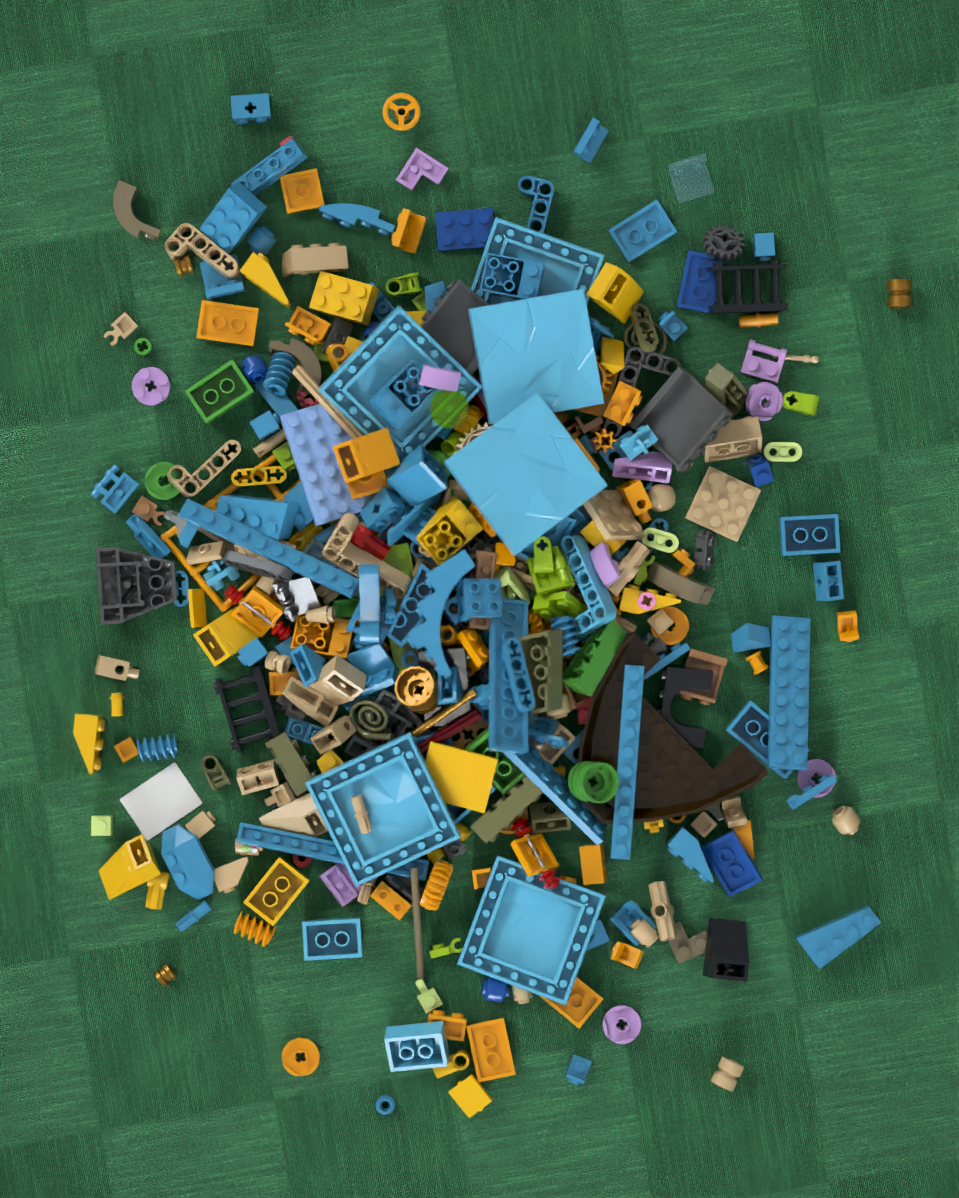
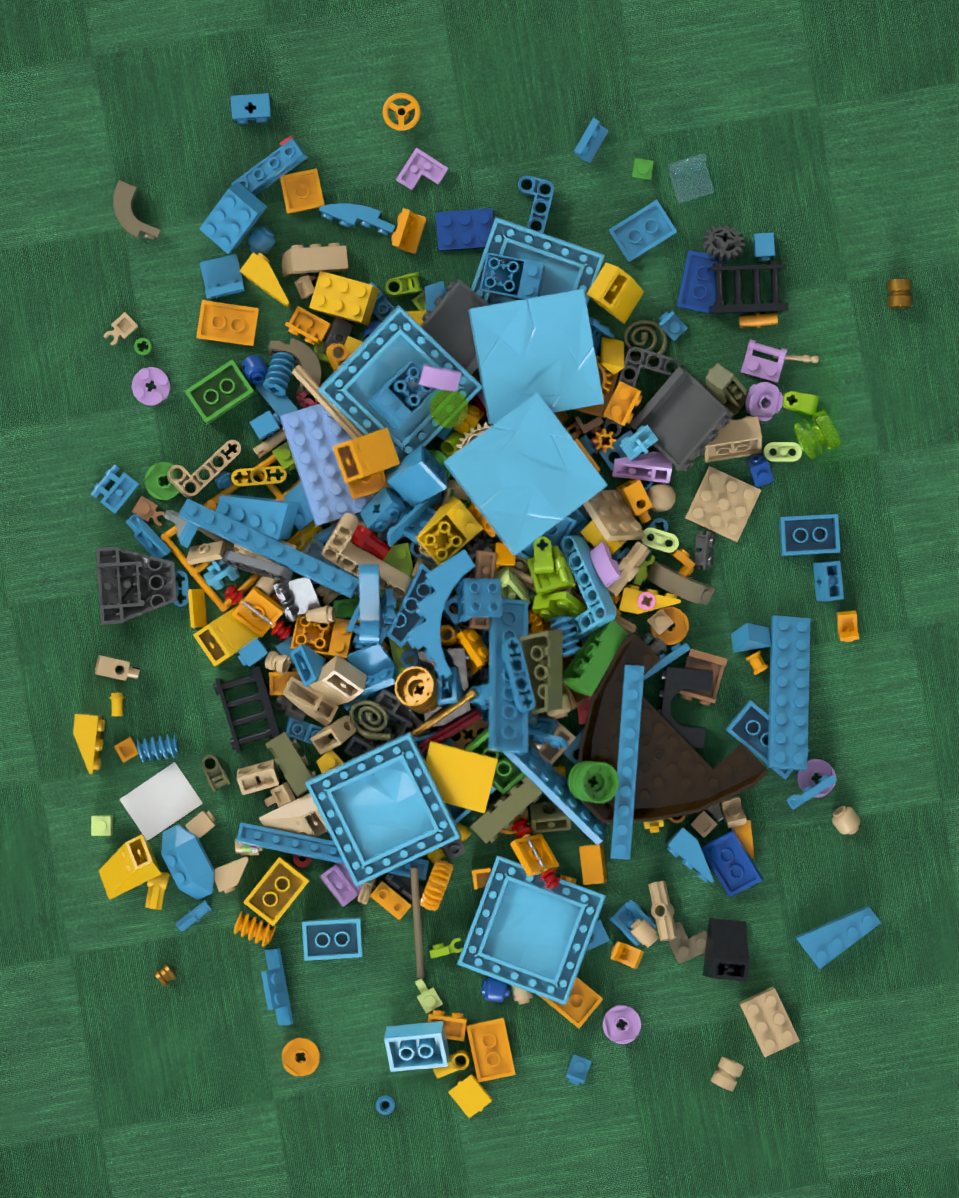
(183, 266): pearl gold wheel -> none
(205, 253): tan beam -> none
(223, 480): none -> dark azure plate
(276, 988): none -> dark azure bracket
(305, 286): none -> tan tile
(361, 814): tan axle -> none
(642, 169): none -> bright green plate
(642, 335): olive beam -> none
(769, 1021): none -> tan brick
(817, 434): none -> clear neon green wheel

